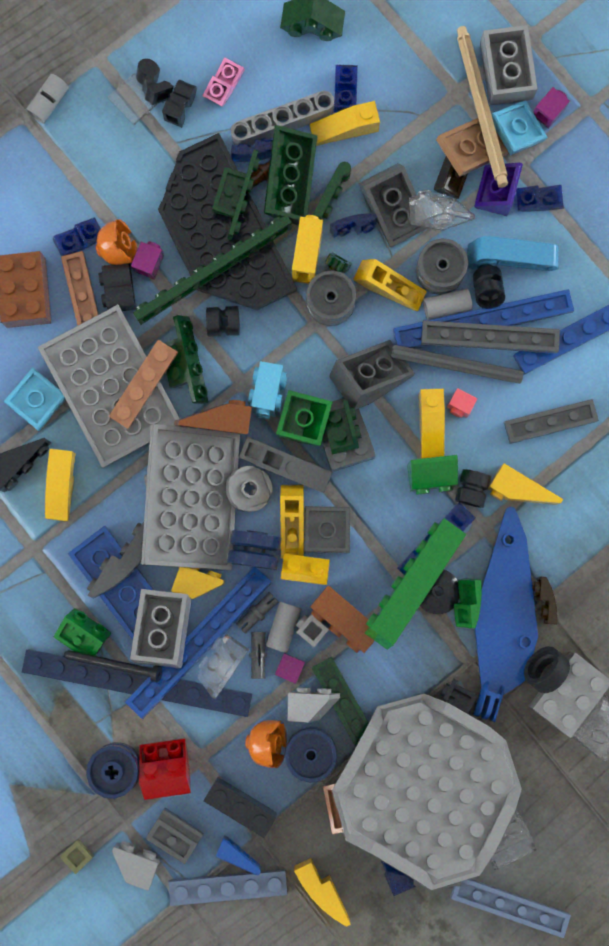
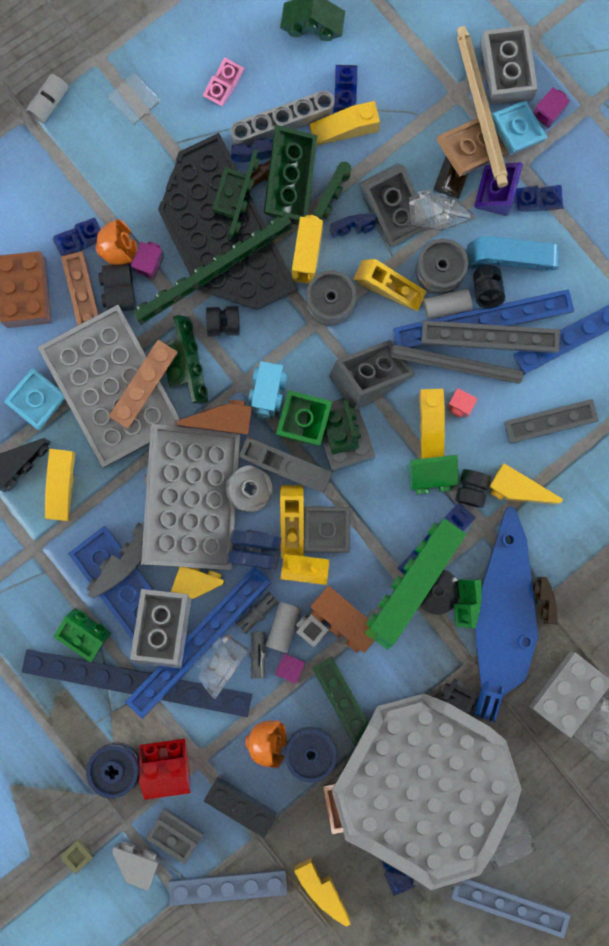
(148, 75): black leg -> none
(154, 673): black bar -> none
(180, 99): black leg -> none
(233, 854): blue slope -> none
(308, 705): light grey slope -> none
(337, 263): dark green plate -> none
(555, 676): black tyre -> none

